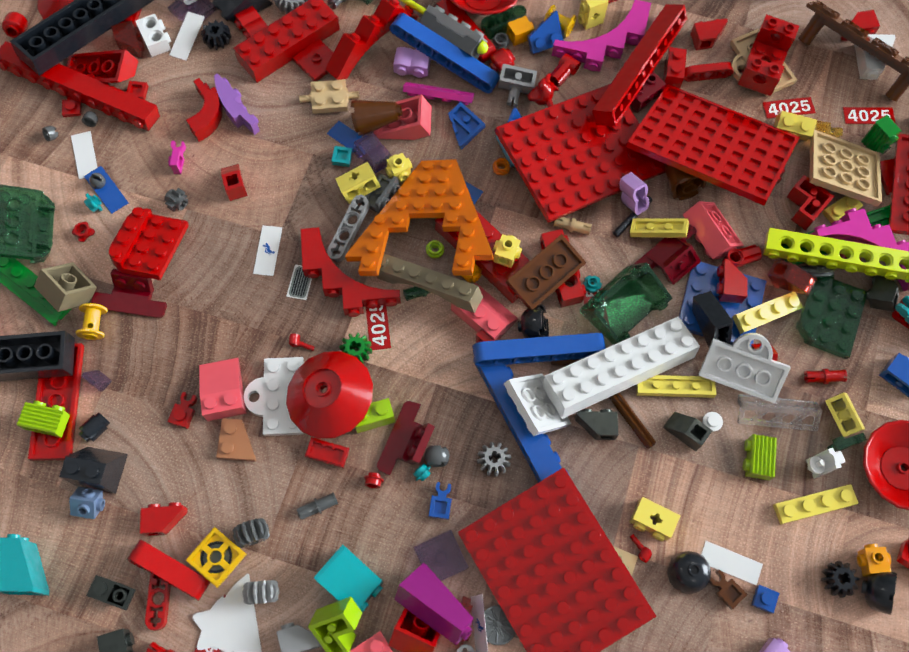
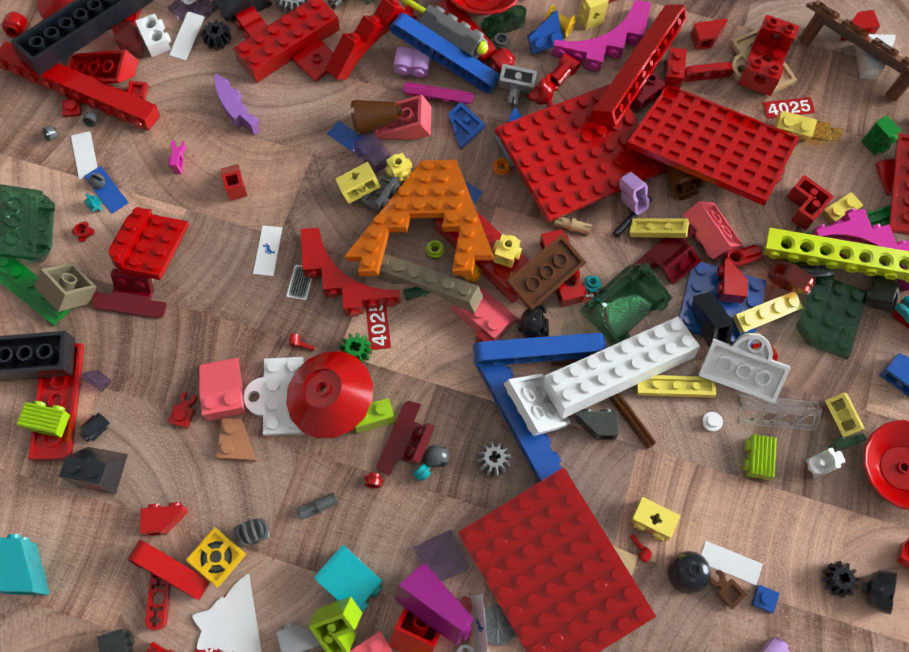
(86, 502): sand blue brick -> none
(91, 321): yellow hose -> none
(111, 592): pearl dark grey slope -> none
(176, 199): dark grey gear -> none
(210, 115): red arch -> none
(260, 592): light grey gear -> none
(327, 452): red plate -> none
(329, 96): tan plate -> none
(342, 156): teal plate -> none
(352, 229): light grey beam -> none
(440, 505): blue plate -> none
(519, 30): light orange brick -> none
(688, 430): pearl dark grey slope -> none
(815, 504): light yellow plate -> none
(825, 376): red pin -> none
(845, 168): tan plate -> none
(866, 115): red sticker -> none
(873, 560): light orange brick -> none

